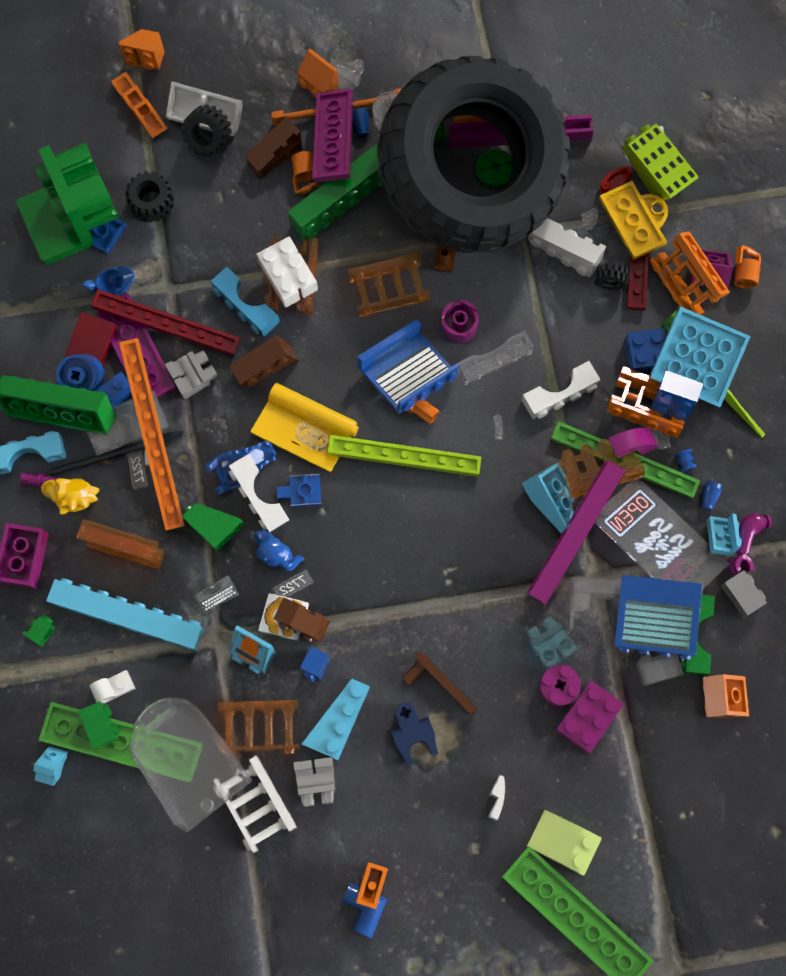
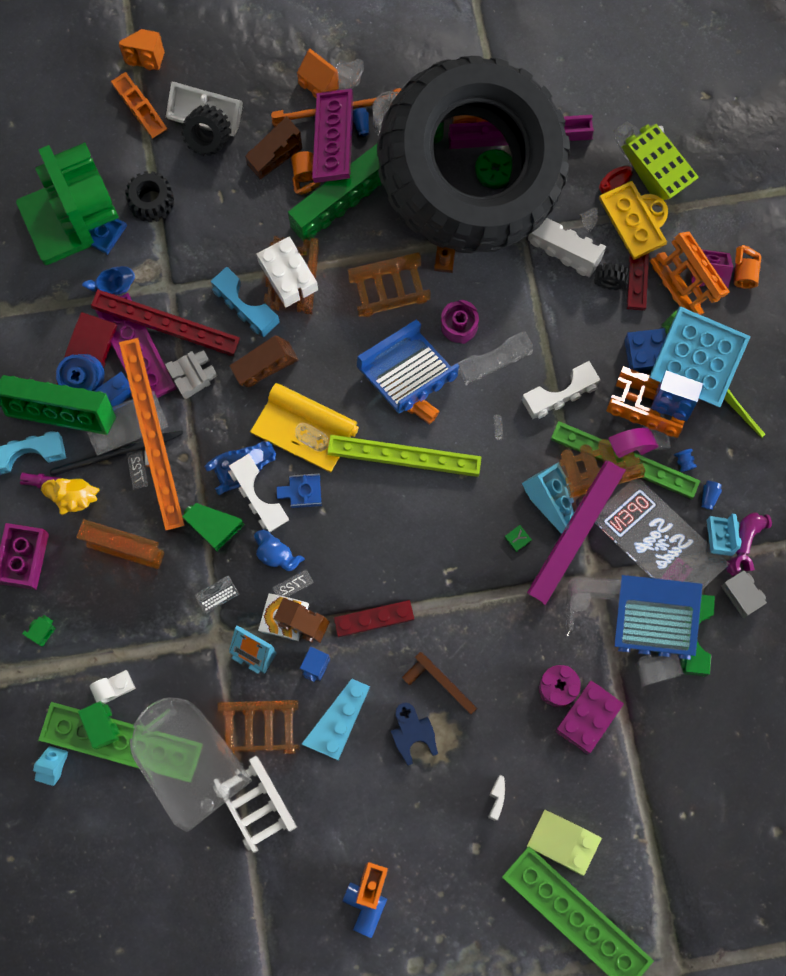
(126, 615): medium azure brick -> none
(315, 783): light grey hips -> none
(374, 618): none -> dark red plate
(518, 538): none -> green tile
(547, 643): clear light blue hips -> none
(725, 696): orange slope -> none

